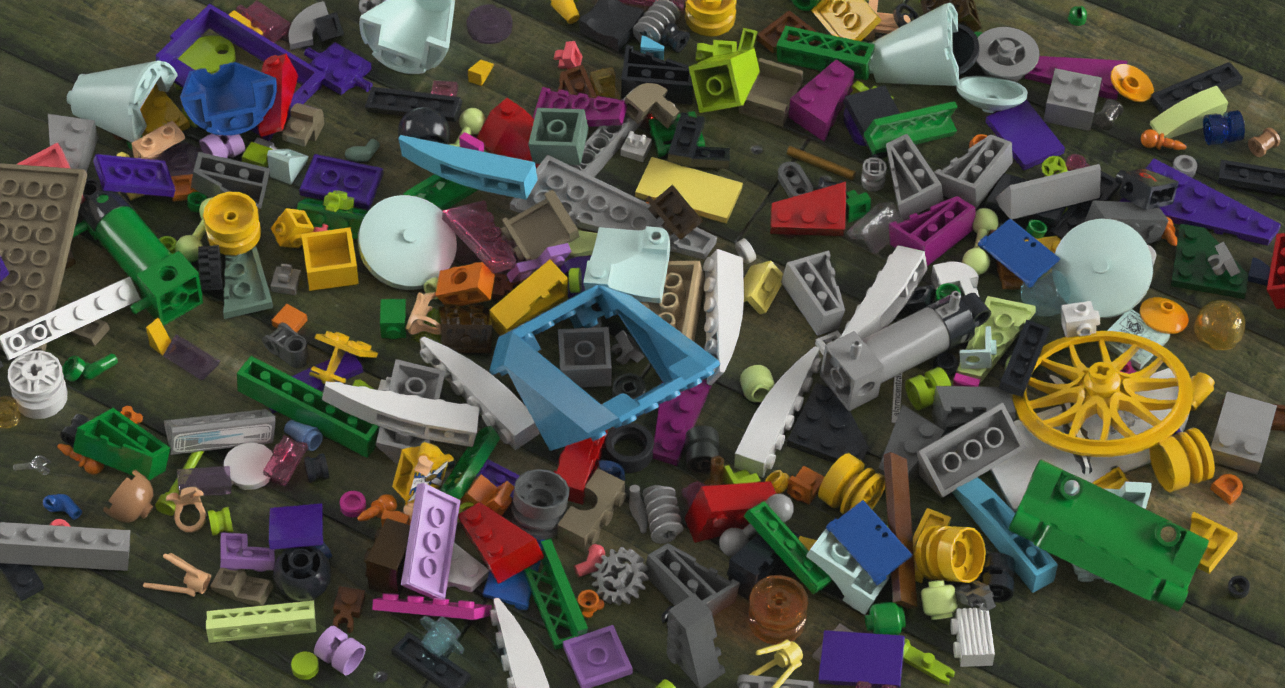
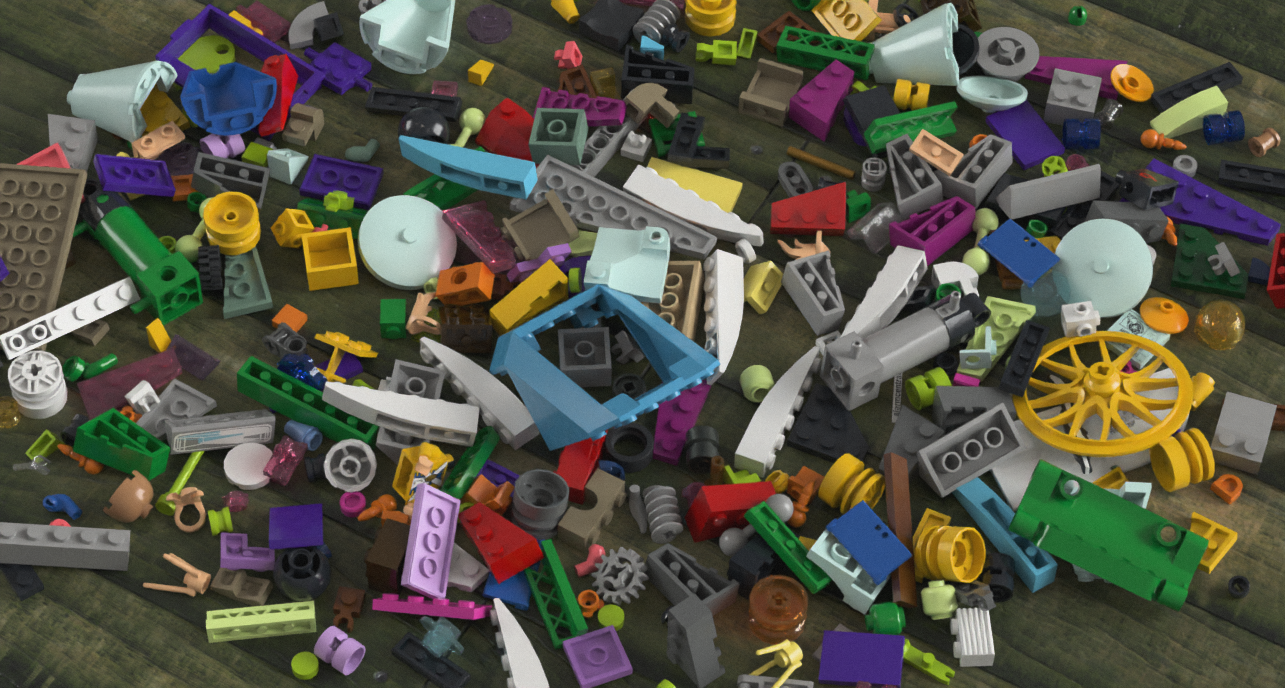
(44, 445): none -> lime piece
(110, 388): none -> clear pink wing
(142, 397): none -> white tile
(175, 402): none -> light grey wing
(208, 480): clear purple panel -> none
(236, 501): none -> clear pink plate
(286, 280): light grey tile -> none
(302, 369): none -> clear blue plate
(350, 465): none -> white cylinder
(470, 142): dark pink tile -> none
(611, 615): none -> lime tile
(675, 211): dark brown bracket -> none
(687, 206): none -> white slope
(724, 79): lime slope -> none
(799, 513): none -> orange bar
(804, 250): none -> light nougat piece
(911, 95): none -> yellow wheel
(936, 152): none -> light nougat piece
(1081, 133): none -> clear blue wheel

